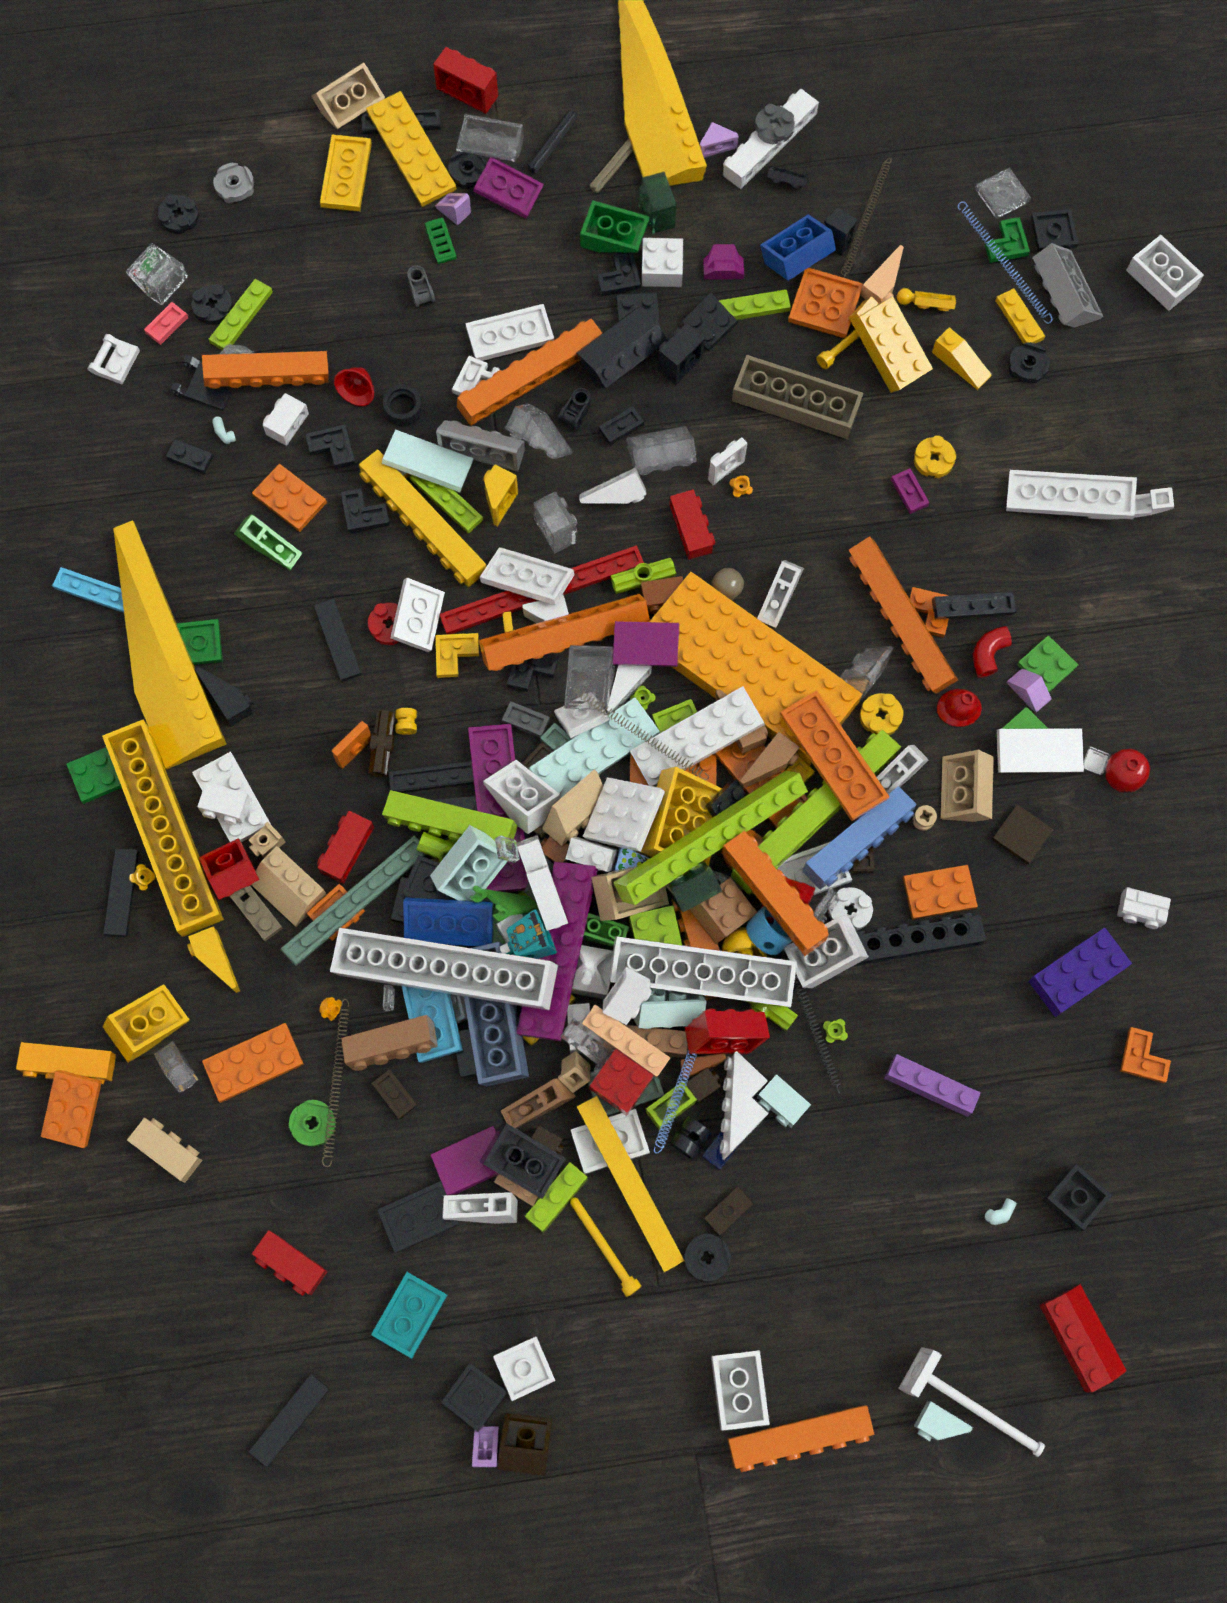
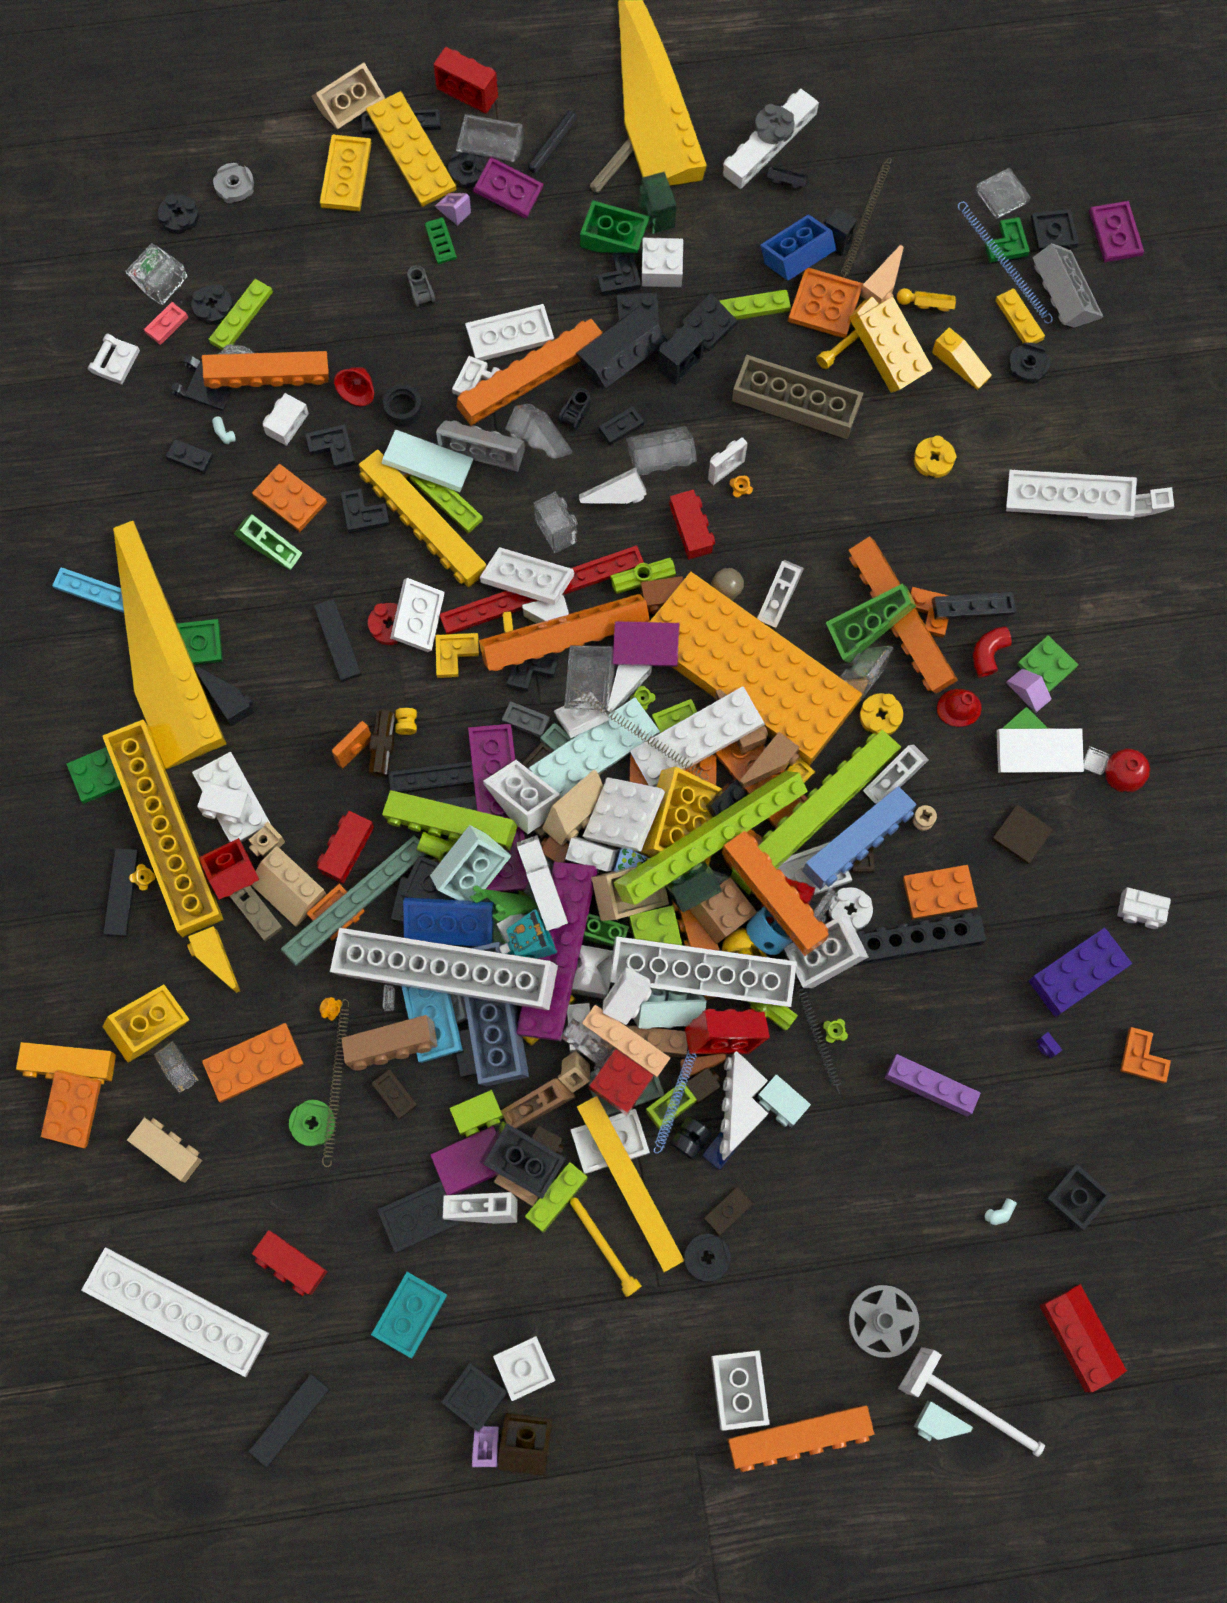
(175, 1312): none -> white plate
(476, 1114): none -> lime brick
(500, 491): yellow slope -> none
(507, 849): clear tile -> none
(718, 140): lavender slope -> none
(723, 263): magenta slope -> none
(834, 755): orange plate -> none
(869, 621): none -> bright green wedge
(884, 1321): none -> light grey wheel
(910, 491): magenta plate -> none
(967, 786): tan slope -> none
(1048, 1045): none -> dark purple plate
(1116, 231): none -> magenta tile
(1164, 272): white brick -> none

